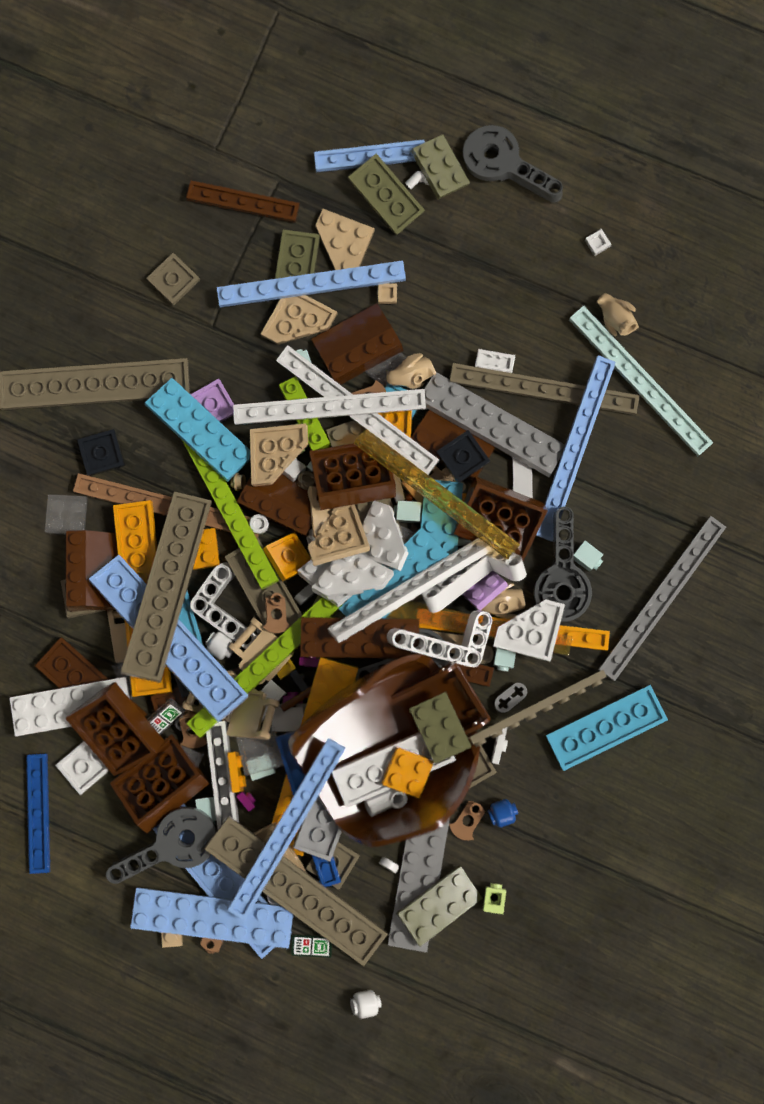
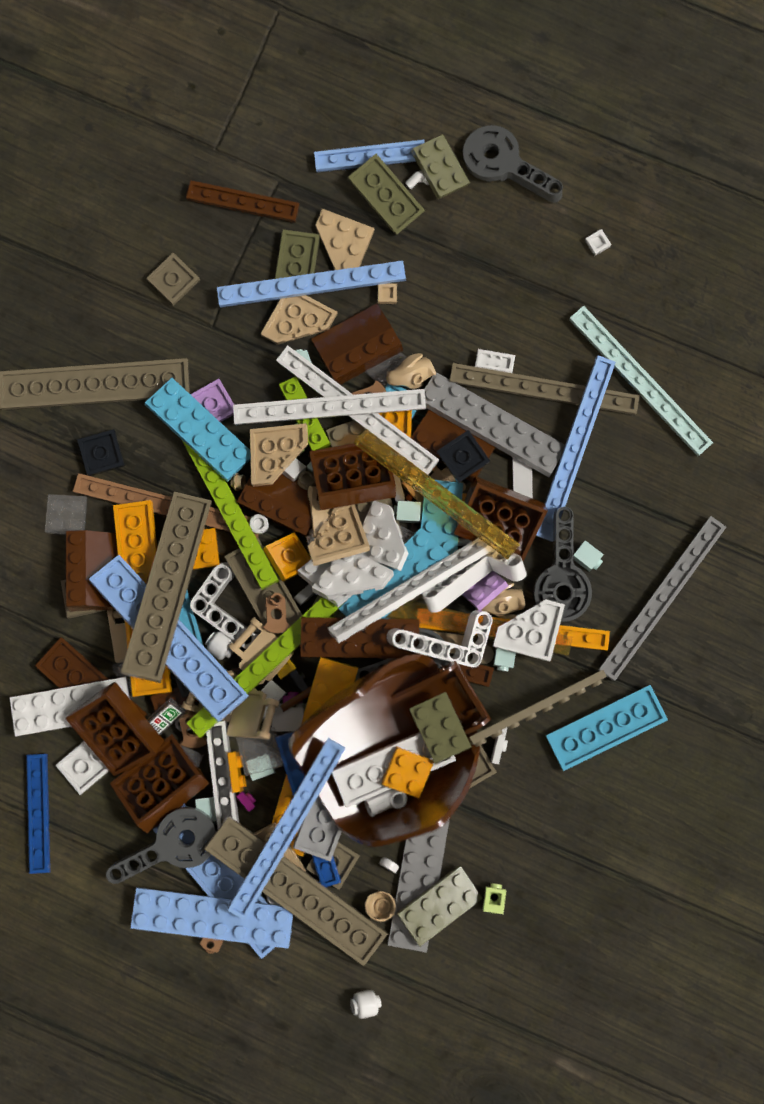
(171, 940): tan plate -> none
(309, 662): magenta plate -> none
(311, 946): tile -> none
(380, 906): none -> tan hair
(462, 831): medium nougat piece -> none
(502, 813): blue head -> none
(513, 701): light grey beam -> none
(617, 315): tan animal -> none

